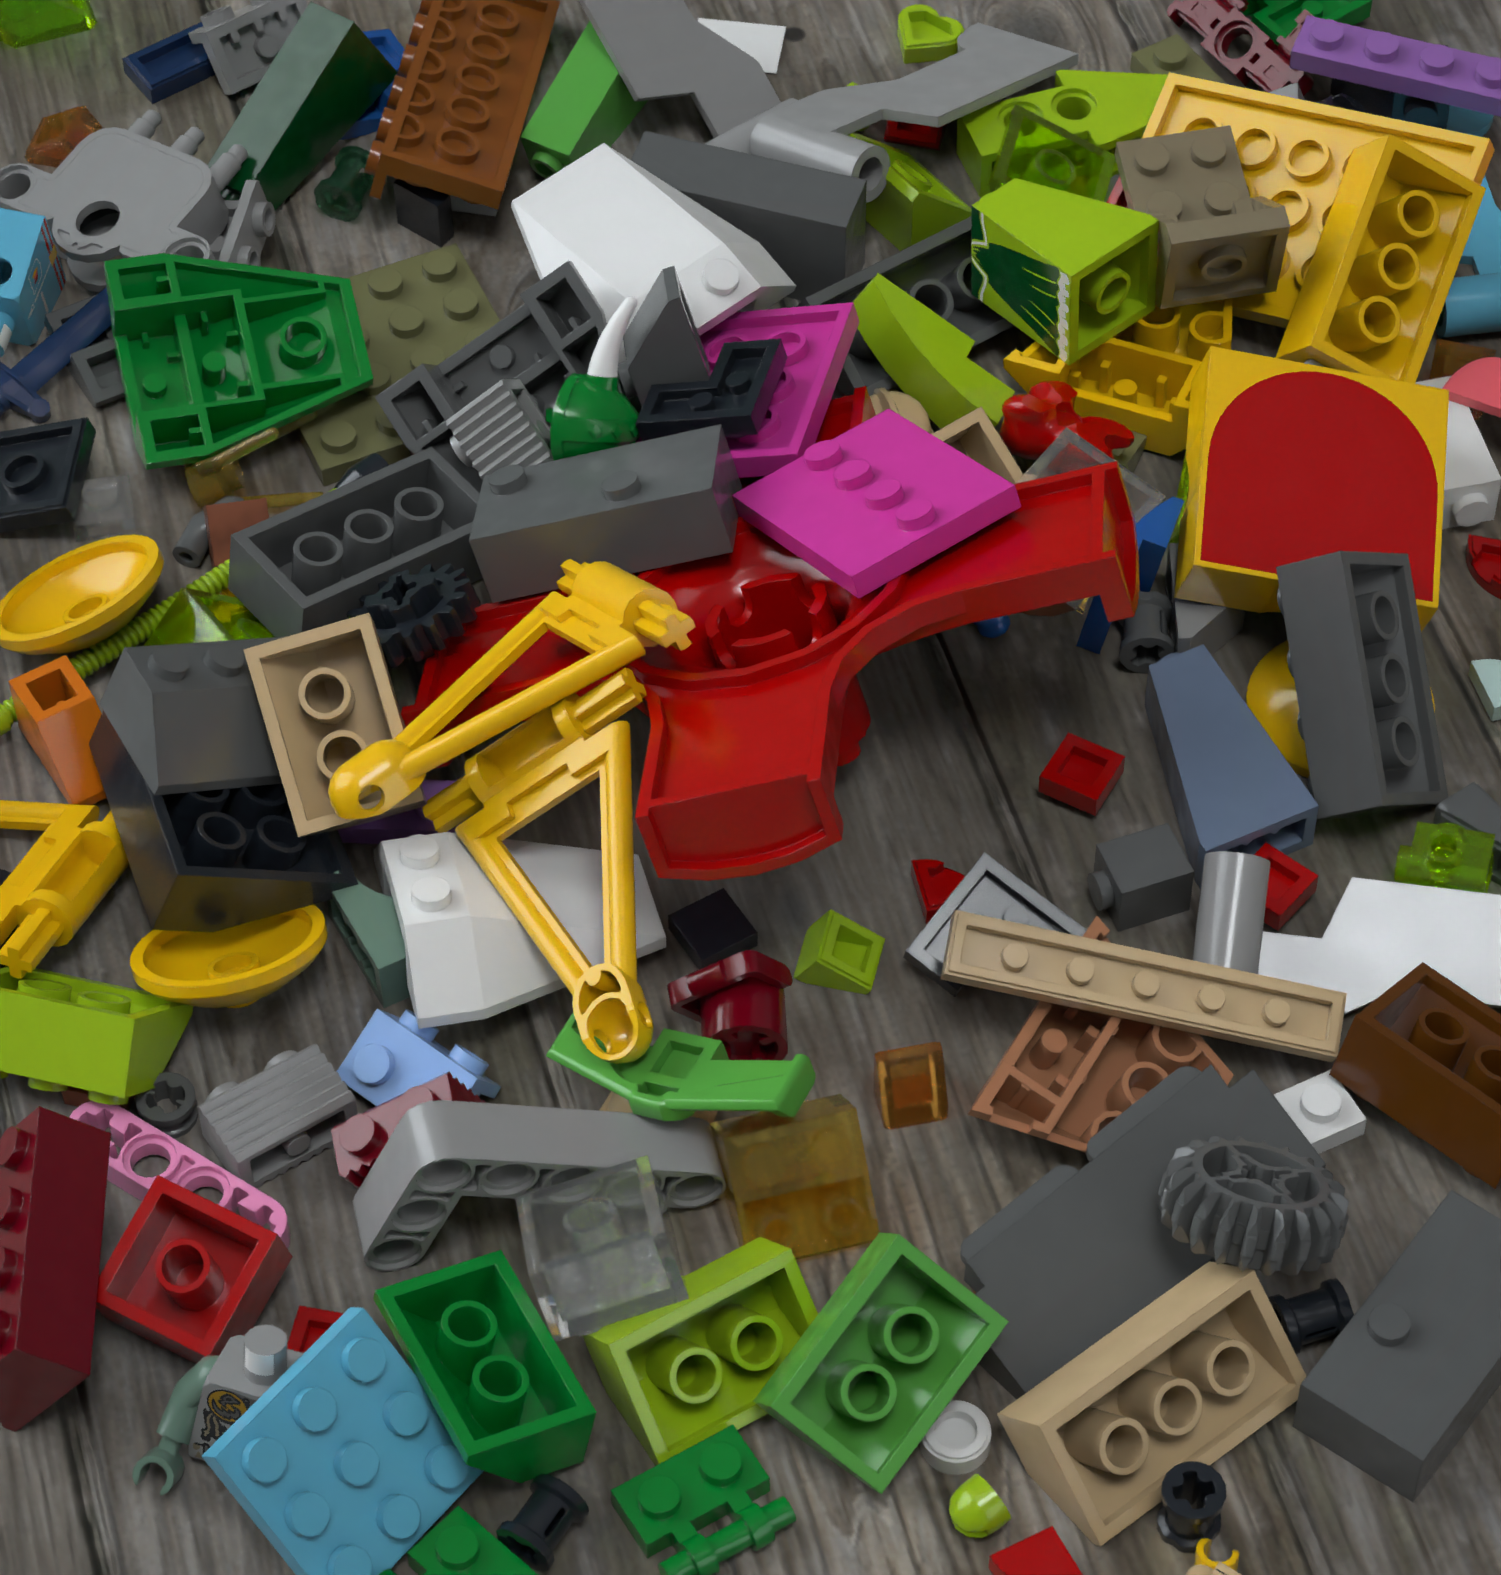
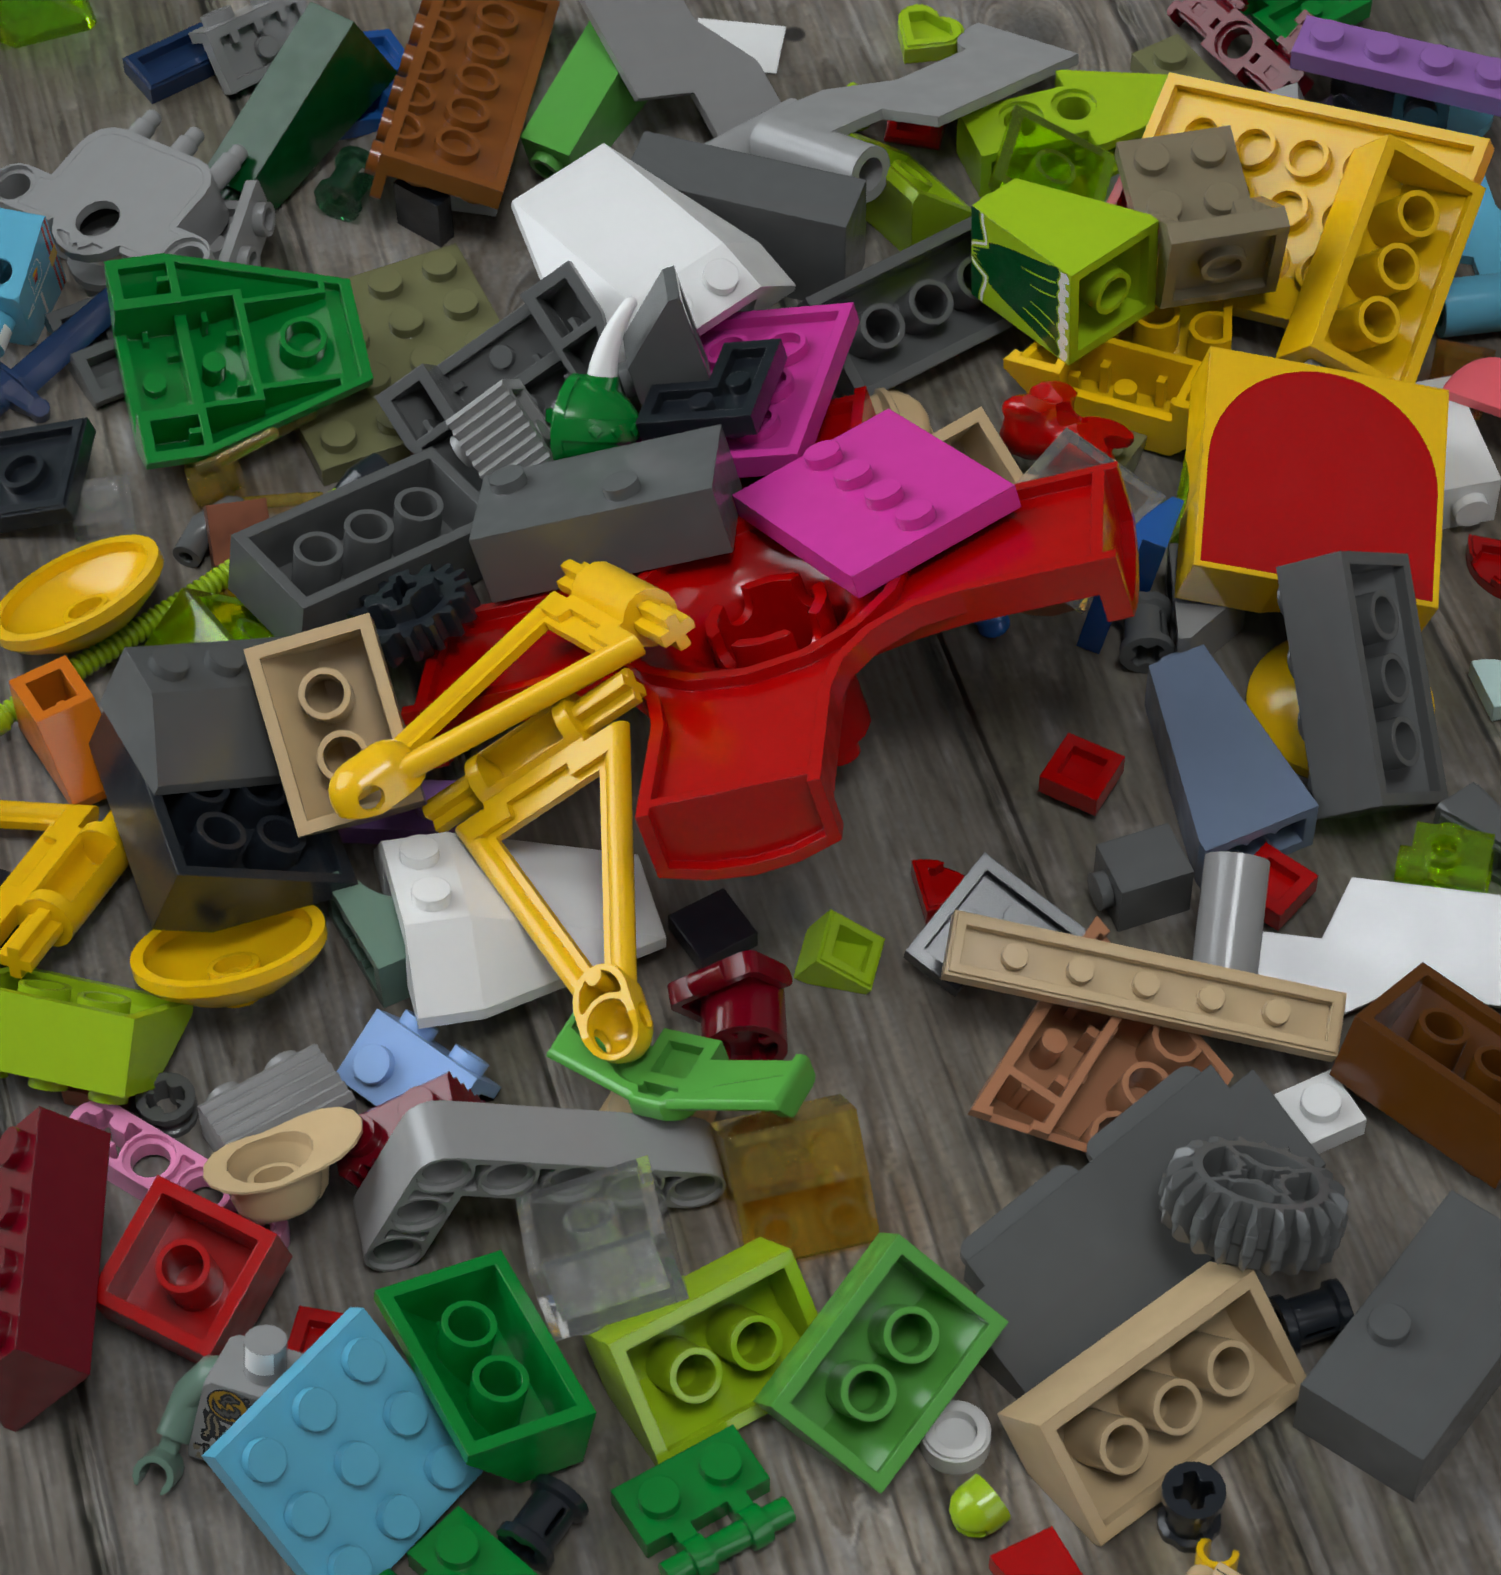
(59, 135): clear orange slope -> none
(285, 1167): none -> tan piece
(910, 1085): clear orange slope -> none
(926, 355): lime slope -> none

